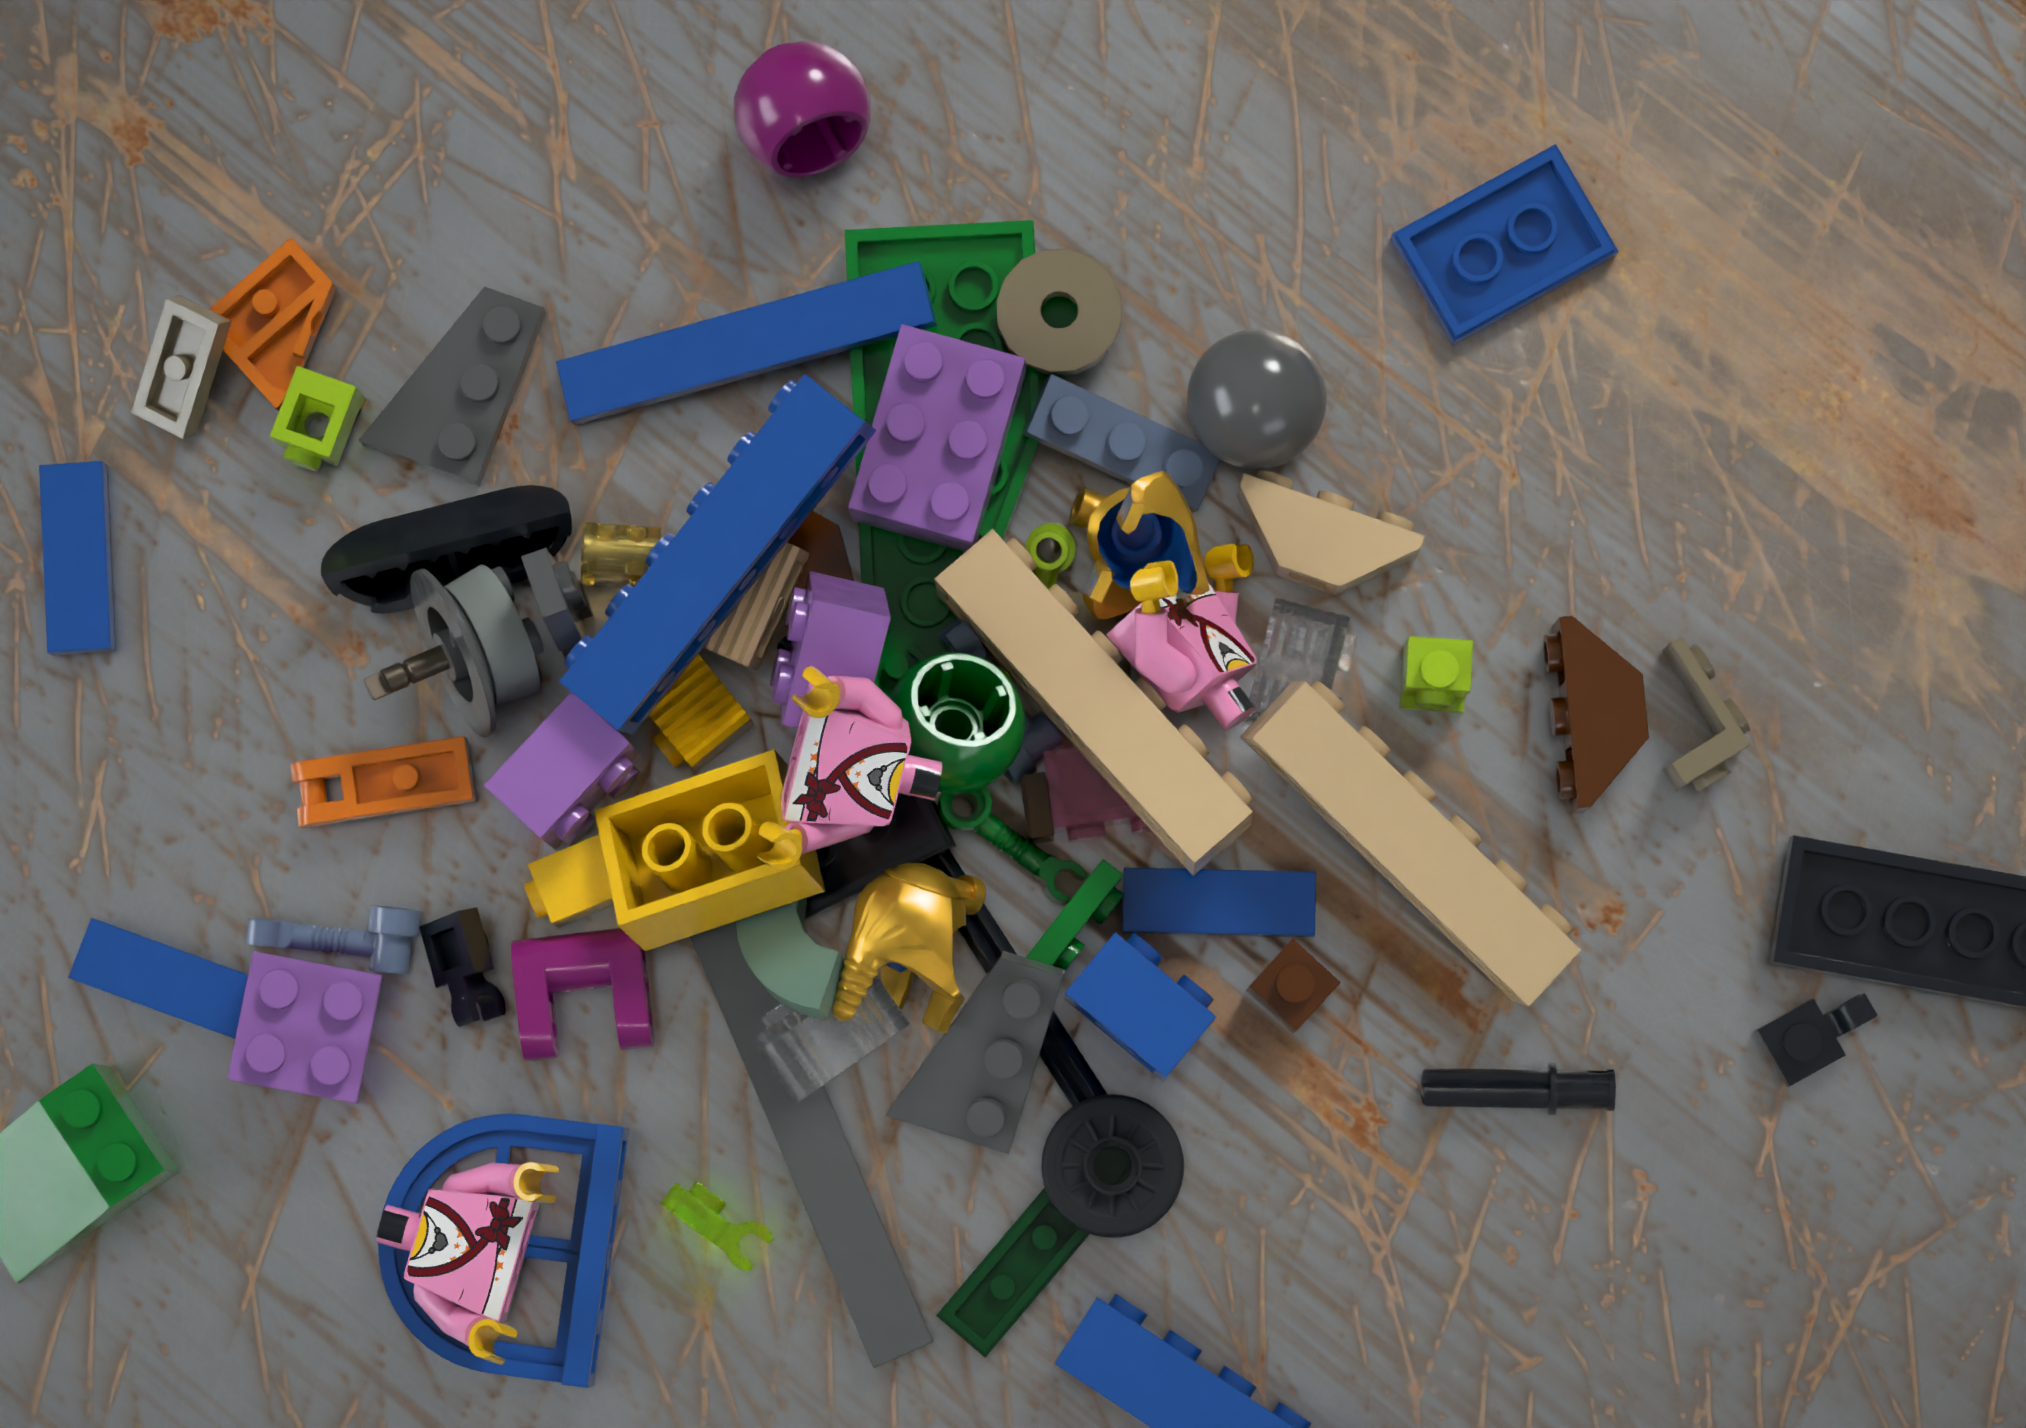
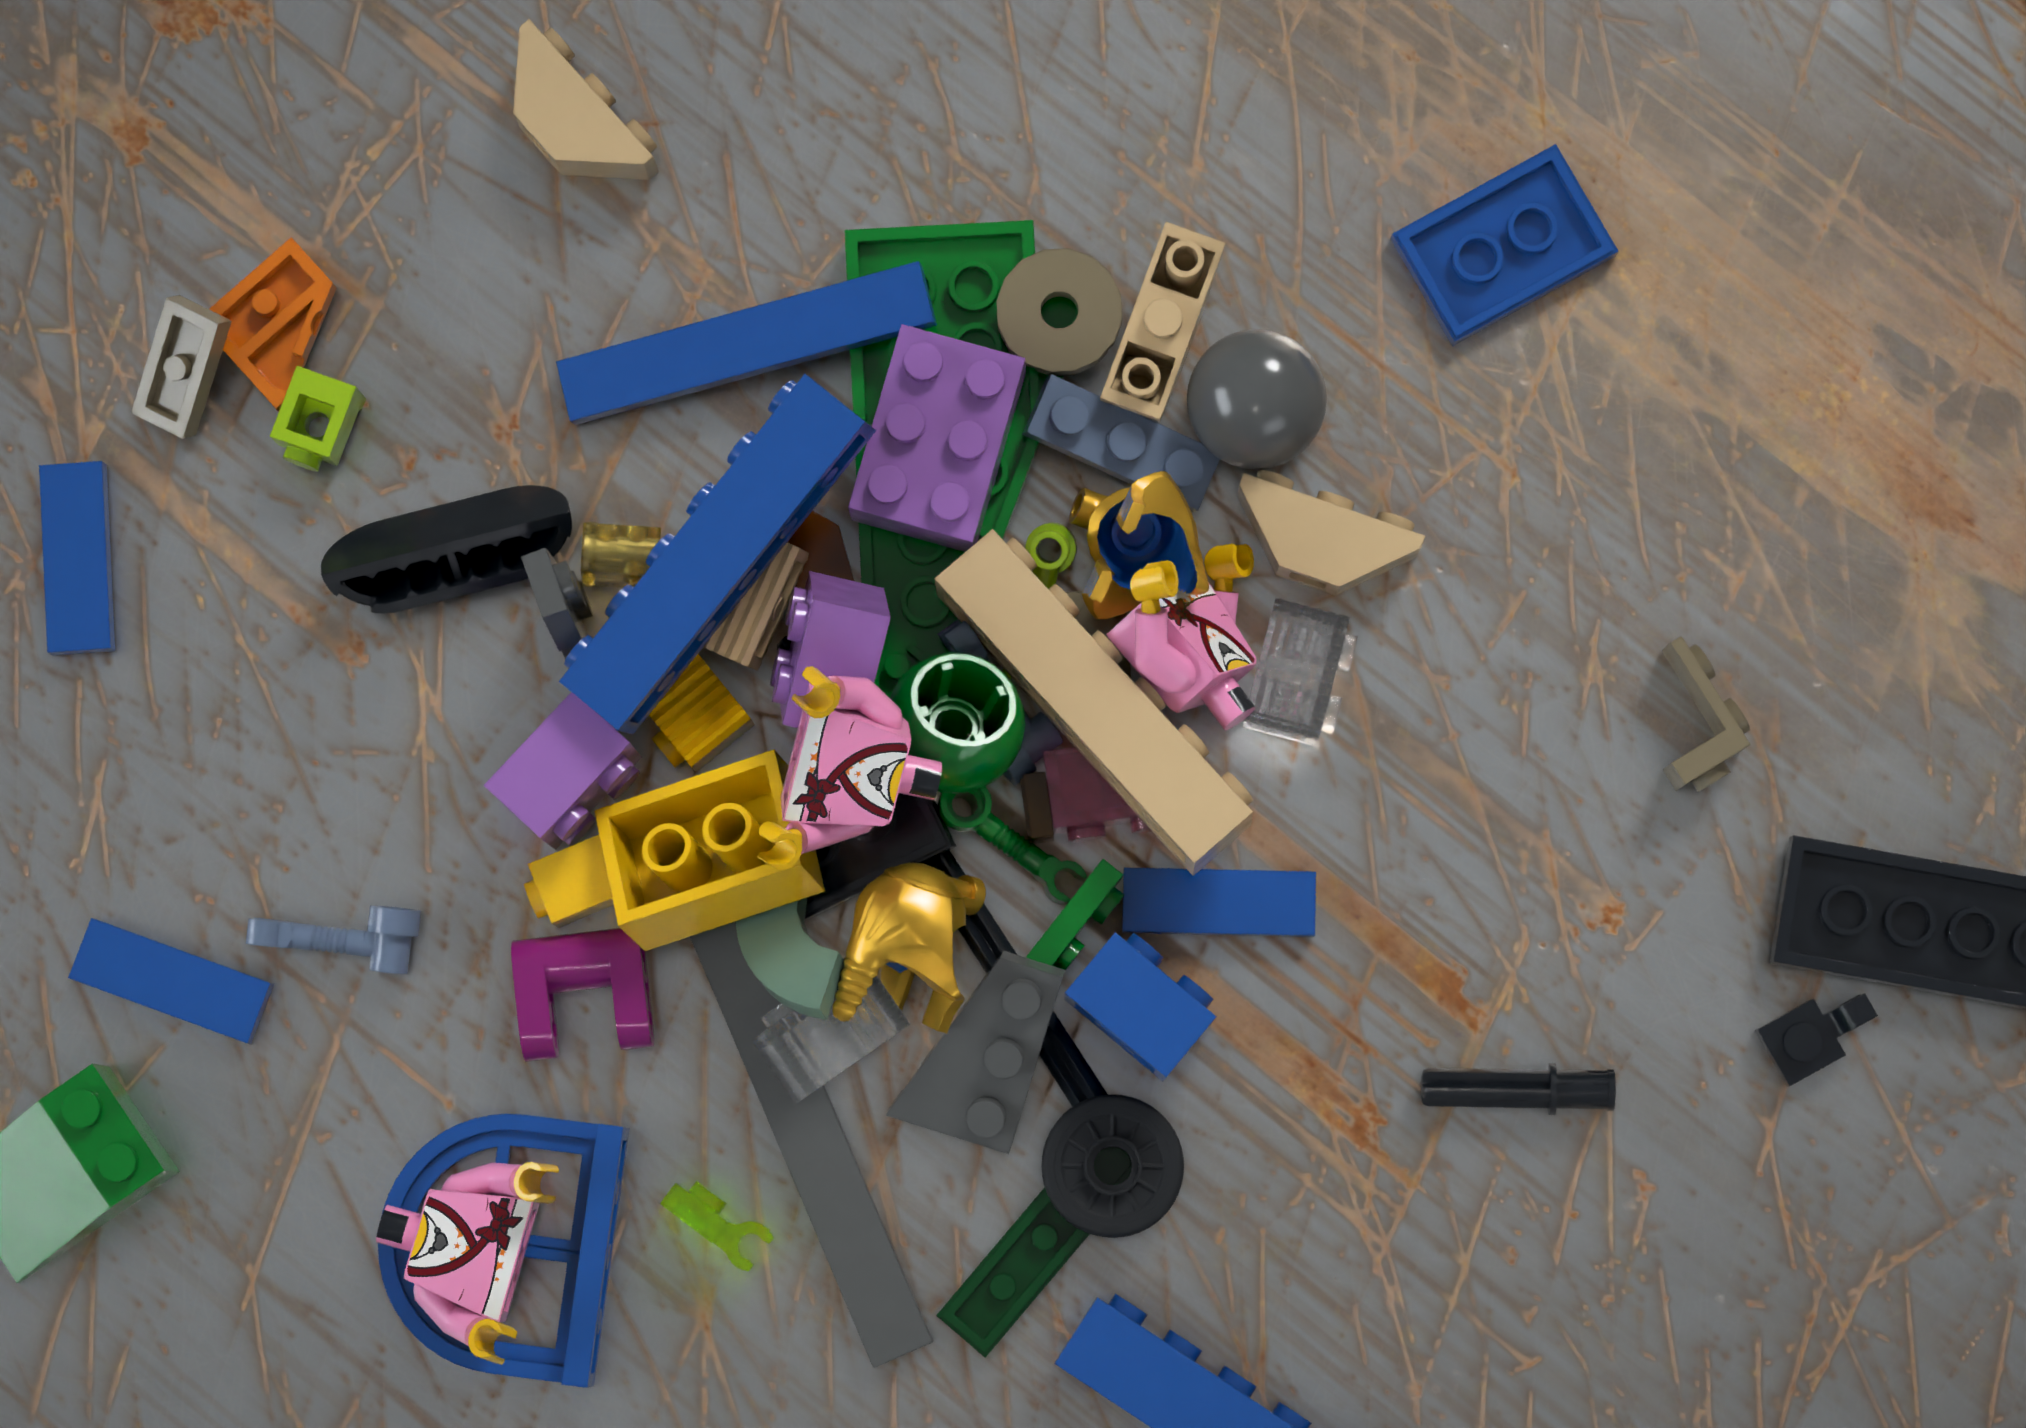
(305, 1027): medium lavender brick -> none
(385, 781): orange plate -> none
(458, 959): black plate -> none
(462, 390): dark grey wing -> none
(472, 643): piece -> none
(572, 115): none -> tan slope
(802, 108): magenta wheel -> none
(1163, 322): none -> tan slope
(1293, 986): reddish brown brick -> none
(1411, 841): tan brick -> none
(1435, 674): lime brick -> none
(1596, 711): reddish brown slope -> none

